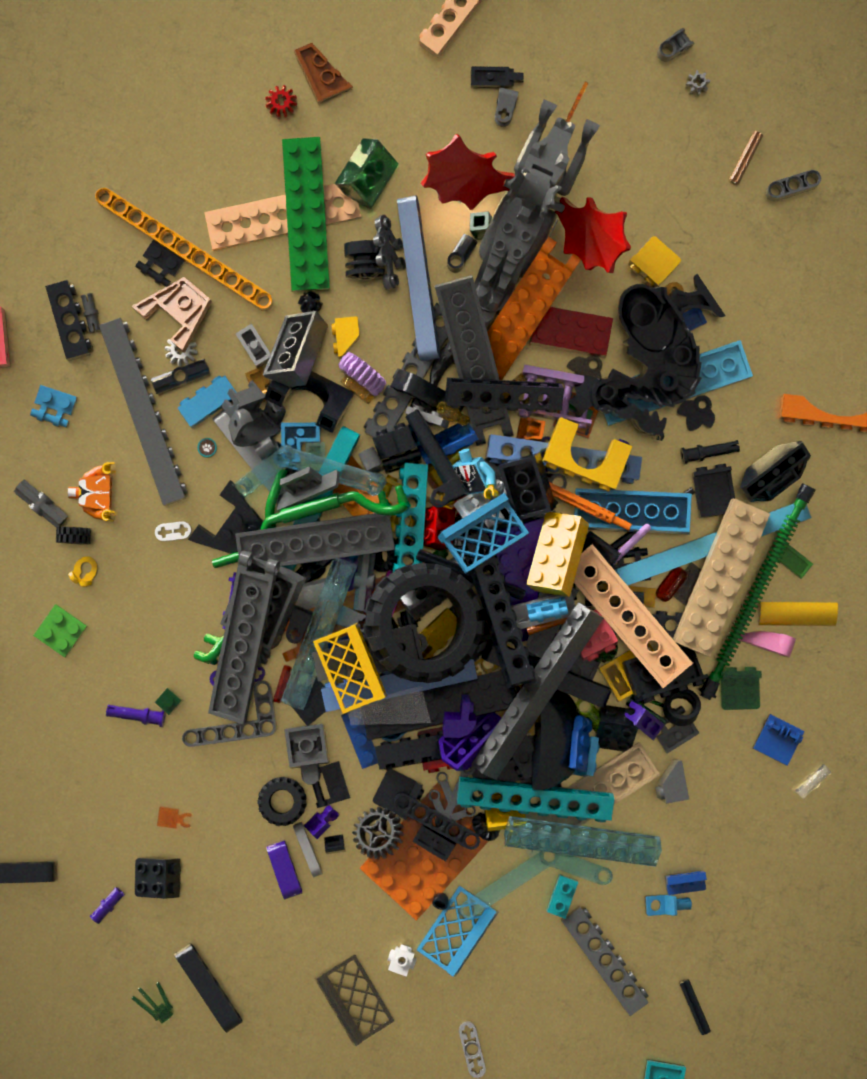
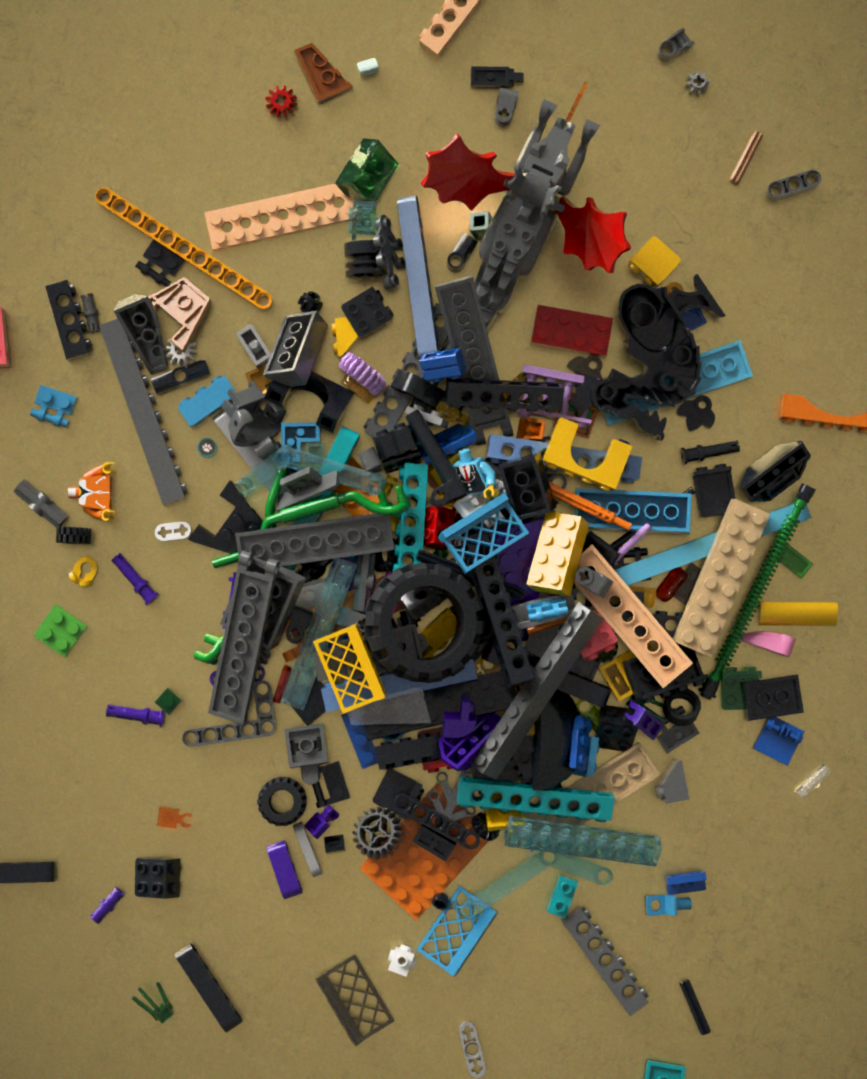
(140, 586): none -> dark purple pin
(143, 328): none -> dark grey wedge
(305, 214): green plate -> none
(363, 218): none -> clear light blue bracket
(367, 312): none -> black bracket
(368, 67): none -> light aqua slope
(442, 365): none -> blue brick
(528, 306): orange hinge -> none
(596, 583): none -> dark grey piece
(772, 697): none -> black tile

